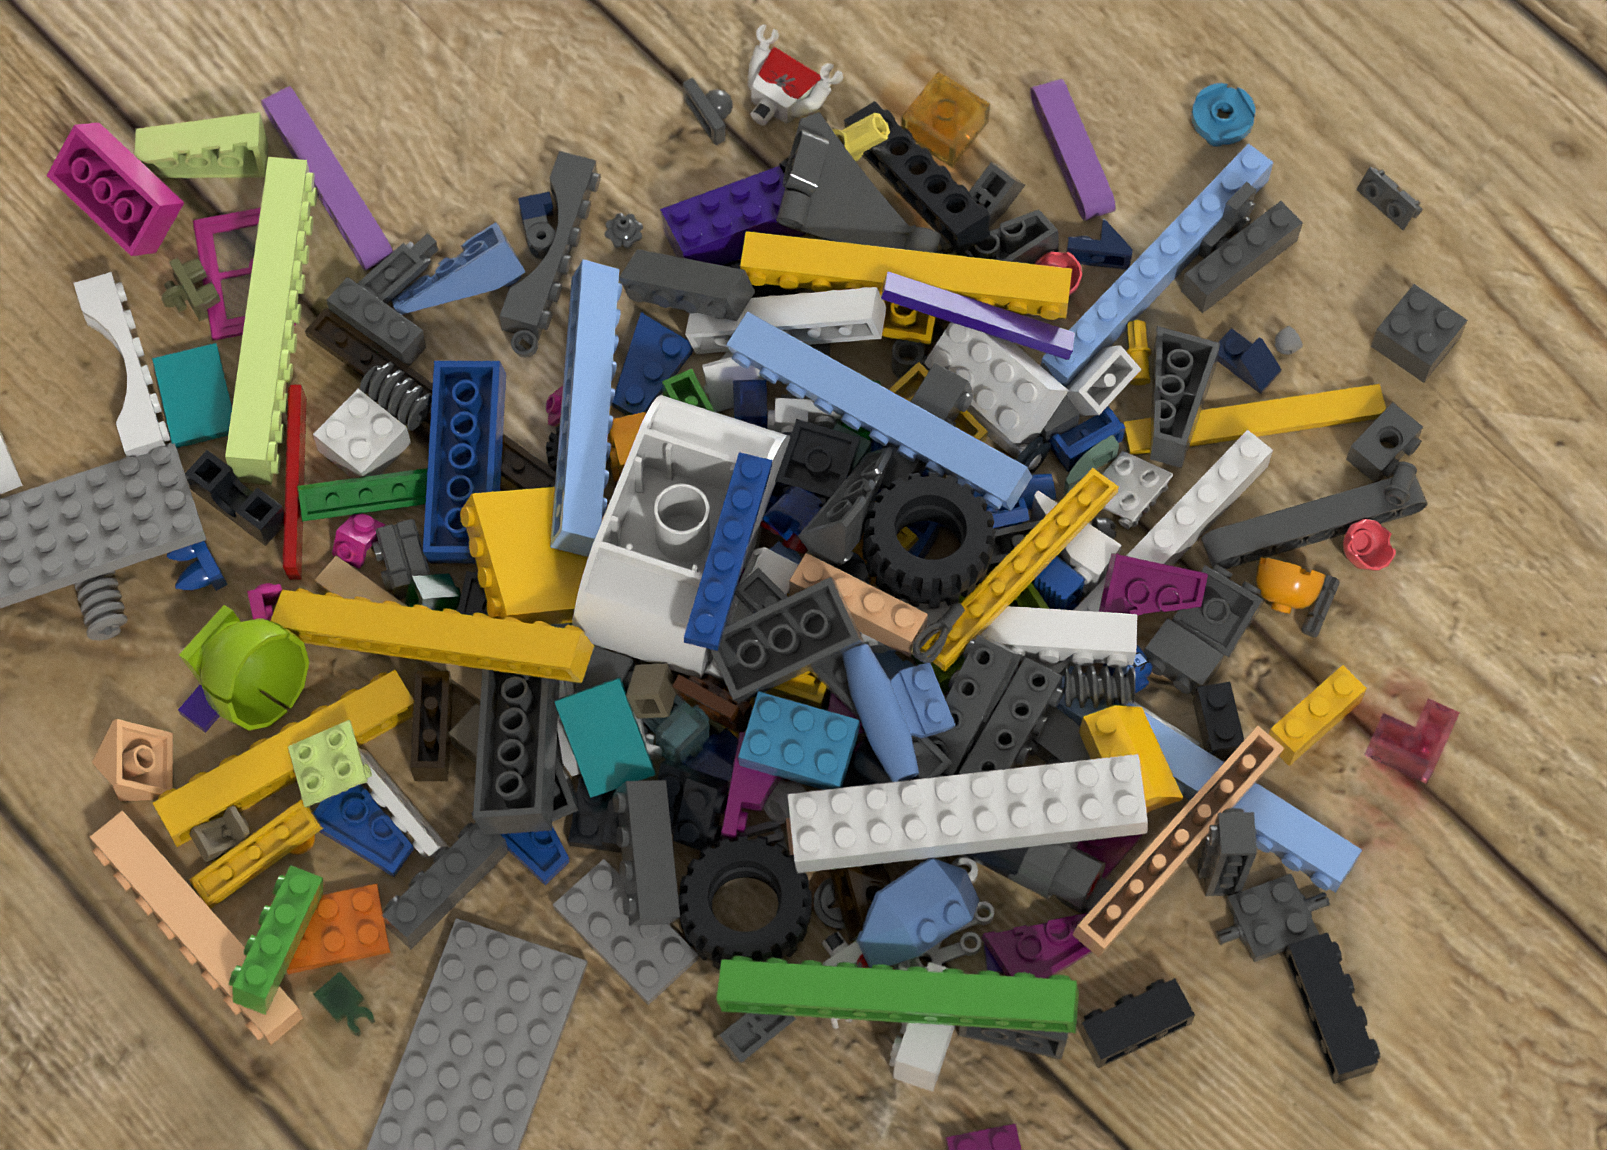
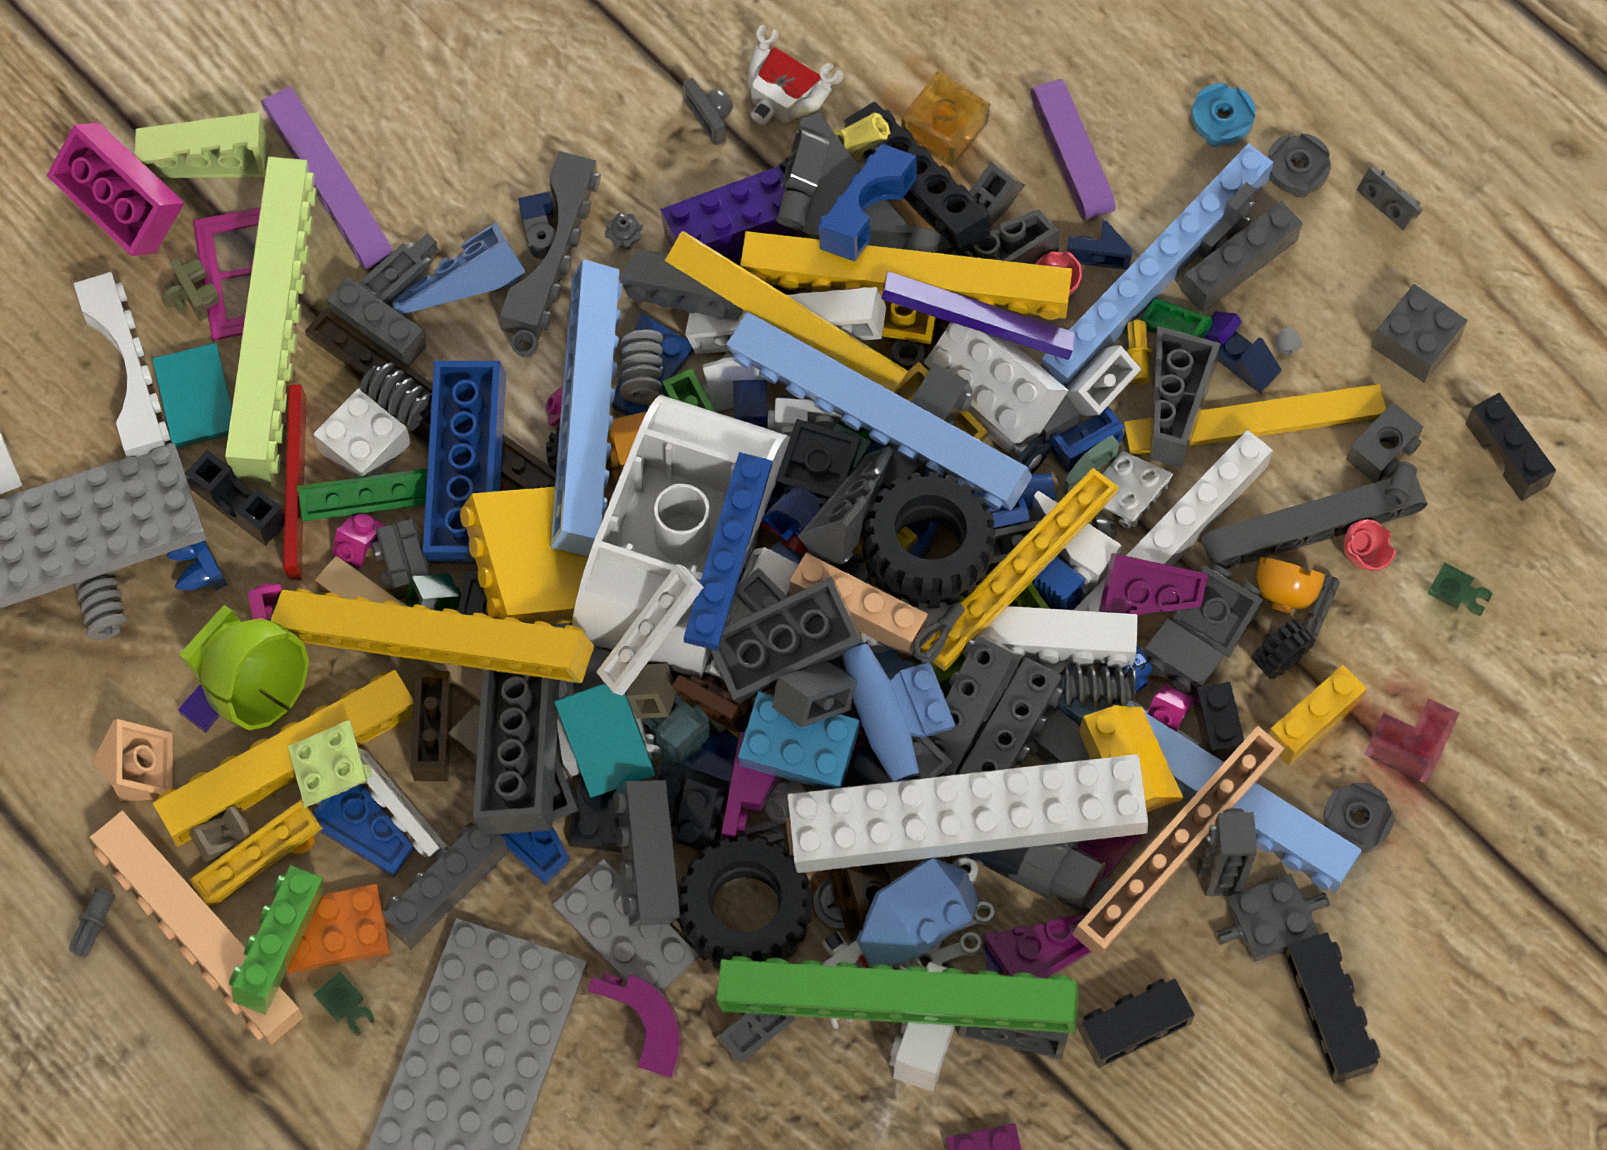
(91, 922): none -> dark grey axle
(640, 366): none -> light grey piece
(649, 629): none -> white plate
(661, 1023): none -> magenta arch
(780, 310): none -> yellow tile
(813, 694): none -> dark grey brick
(884, 177): none -> blue arch
(1170, 707): none -> dark pink bracket
(1175, 318): none -> green plate
(1223, 326): none -> dark purple tile
(1283, 648): none -> black tyre
(1294, 180): none -> dark grey plate
(1375, 808): none -> dark grey plate
(1455, 587): none -> clear green plate
(1524, 461): none -> black arch

